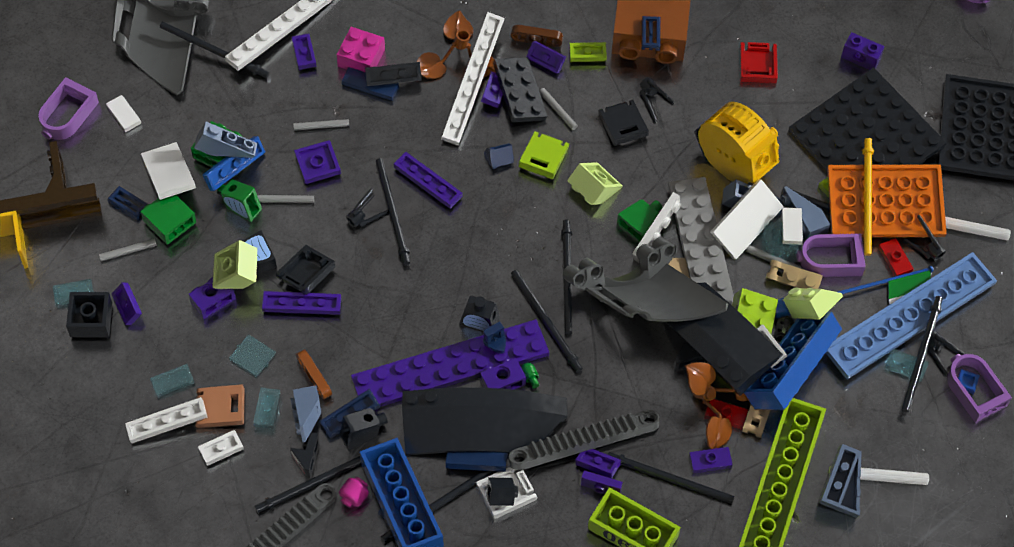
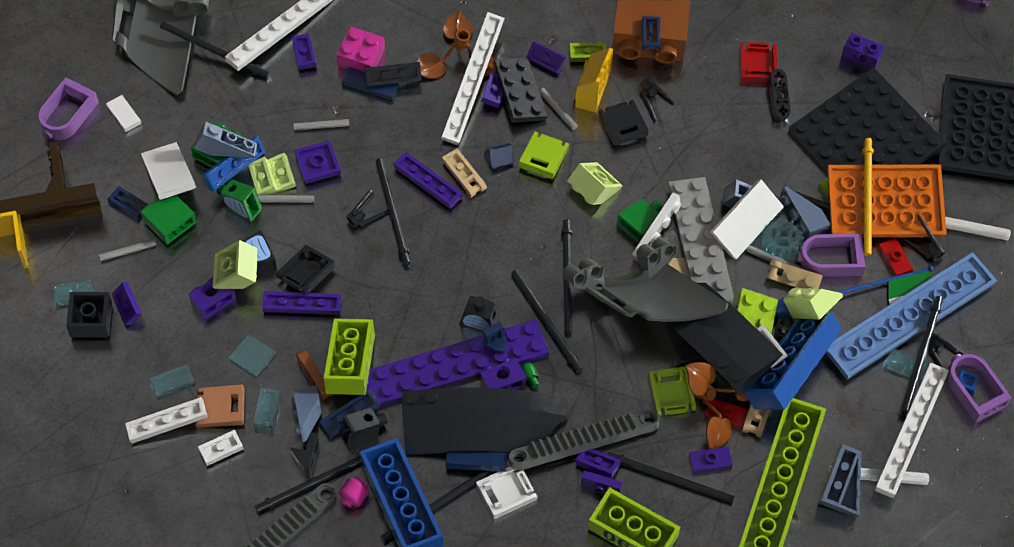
(272, 174): none -> yellowish green slope
(349, 356): none -> lime brick
(464, 172): none -> tan plate
(501, 491): black brick -> none
(547, 36): reddish brown beam -> none
(593, 80): none -> yellow wedge
(671, 396): none -> lime container
(738, 143): yellow piece -> none
(775, 102): none -> black beam
(792, 226): white tile -> none
(911, 430): none -> white plate

